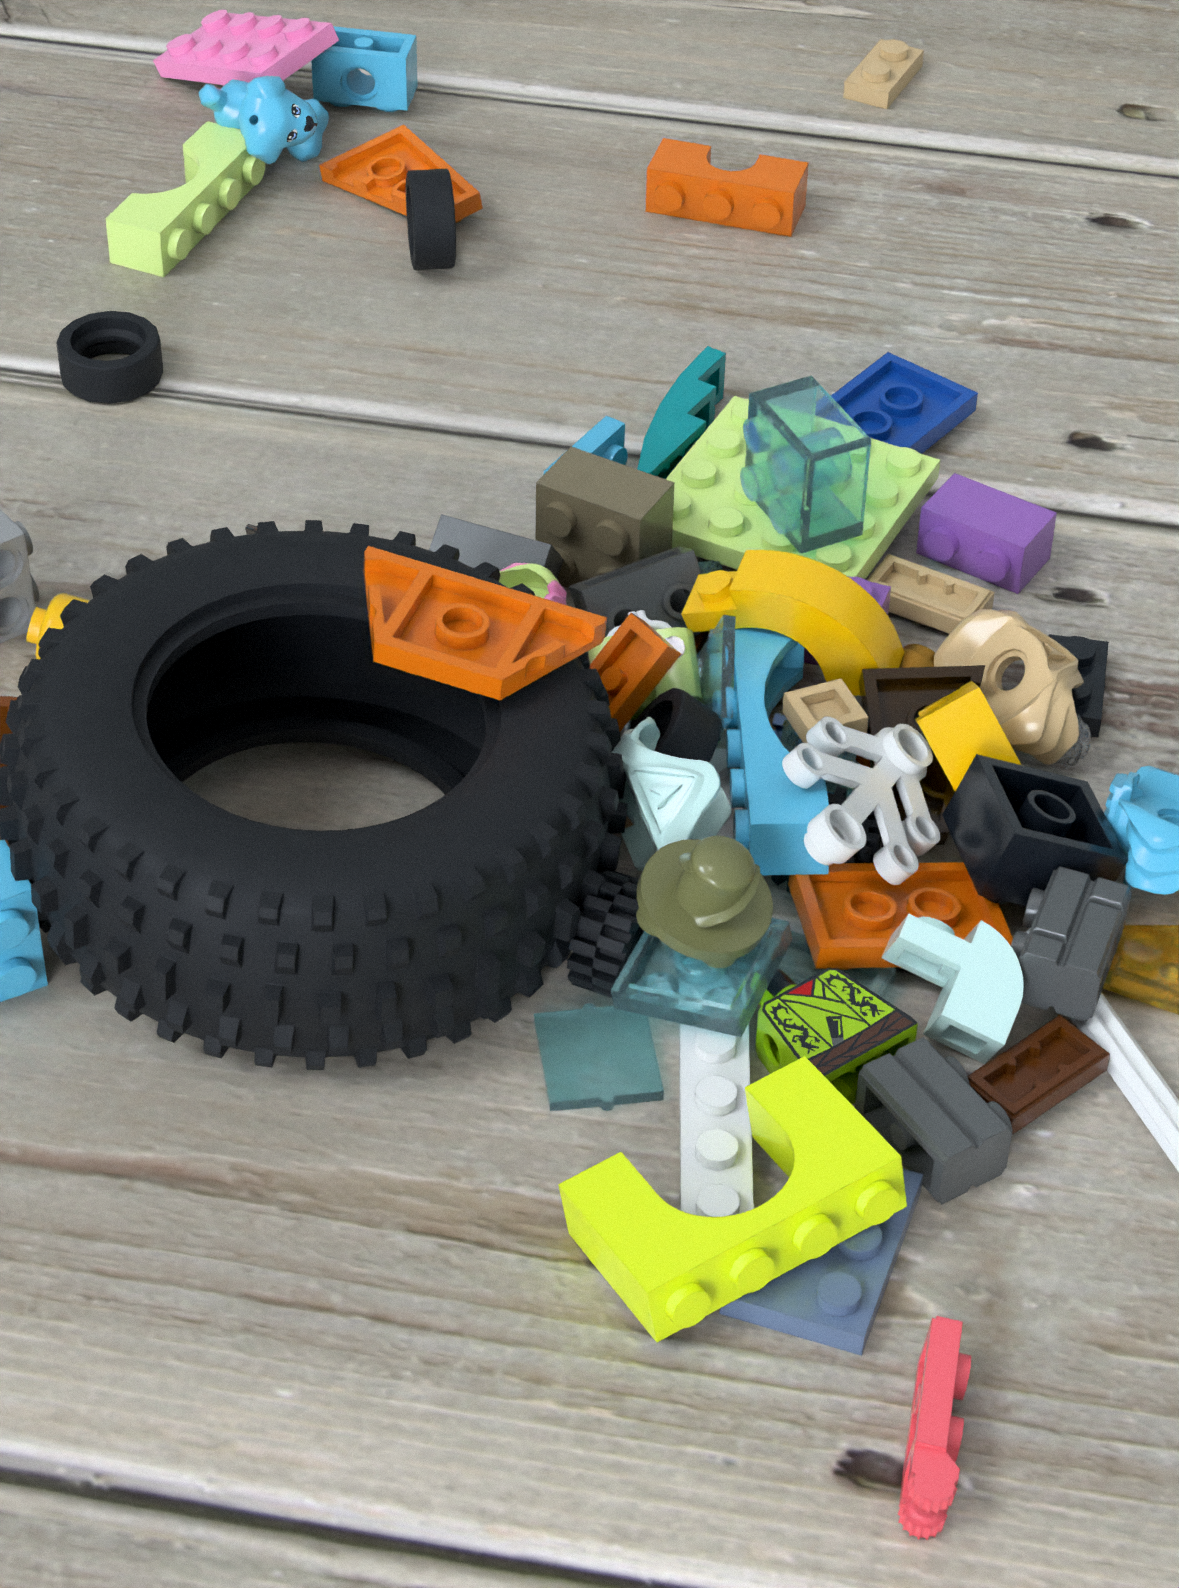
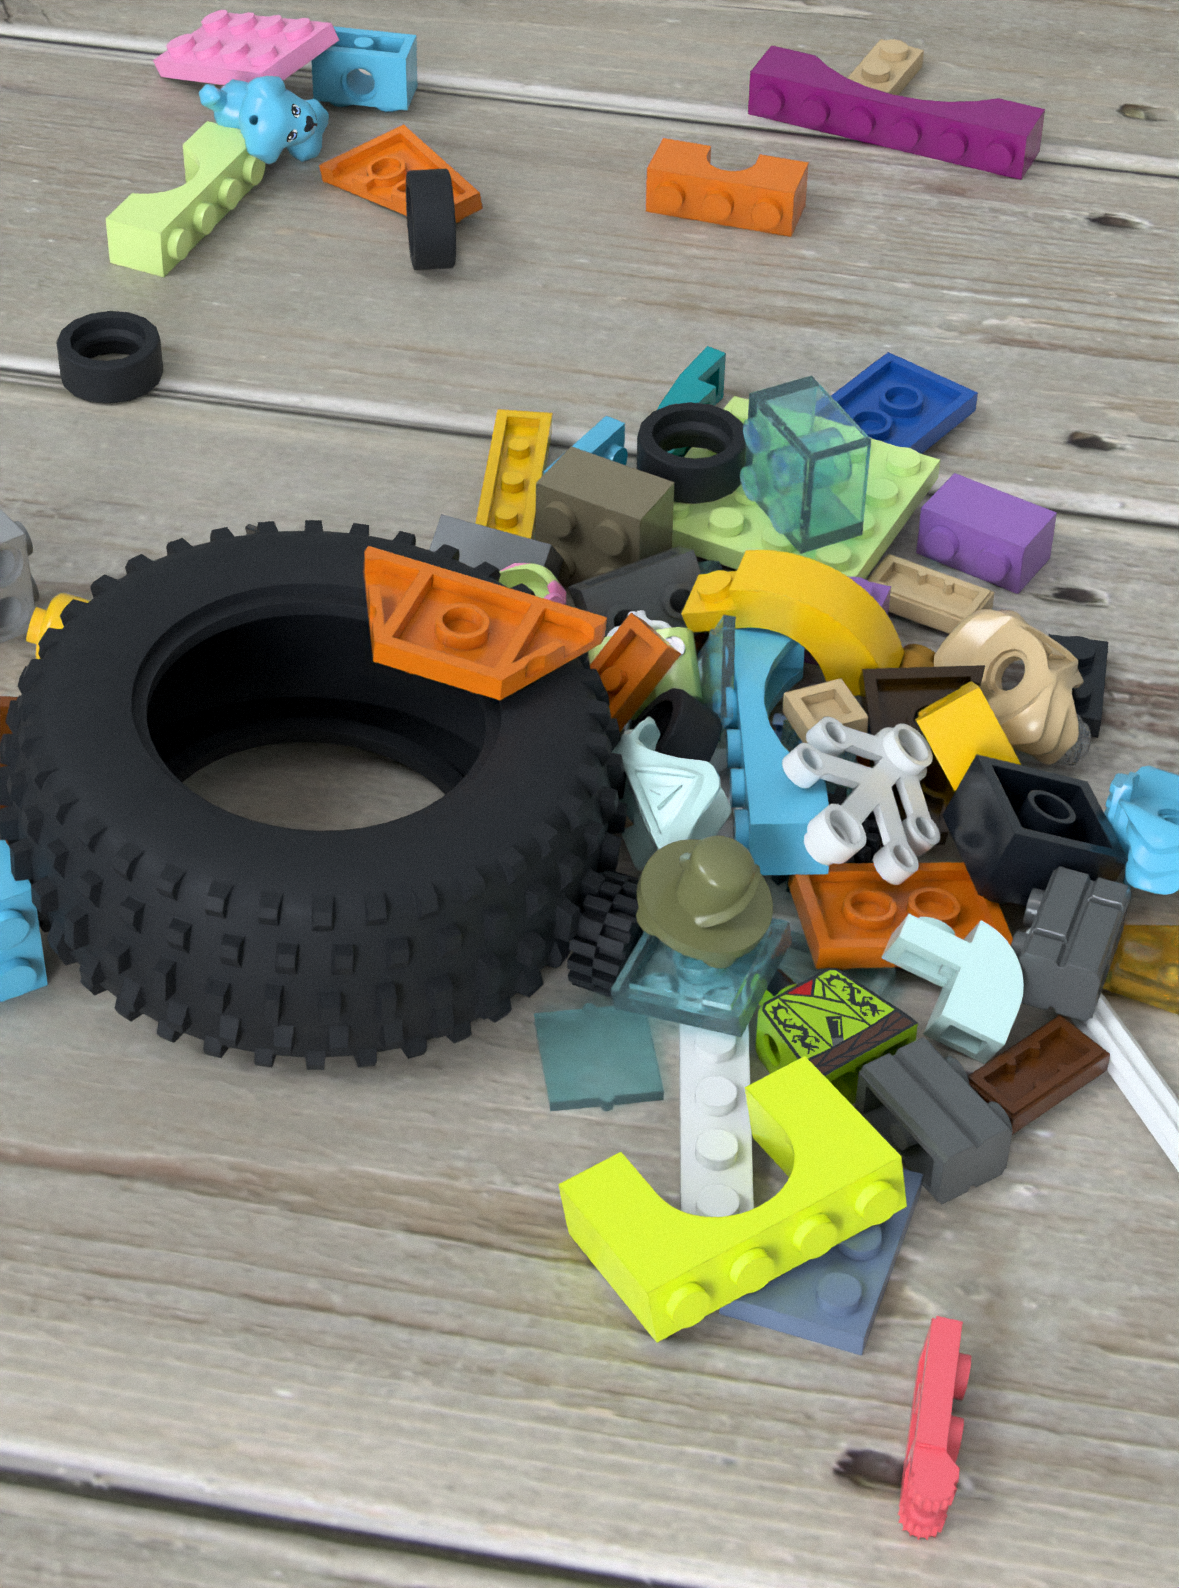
(513, 467): none -> yellow plate
(697, 427): none -> black tyre
(976, 134): none -> magenta arch

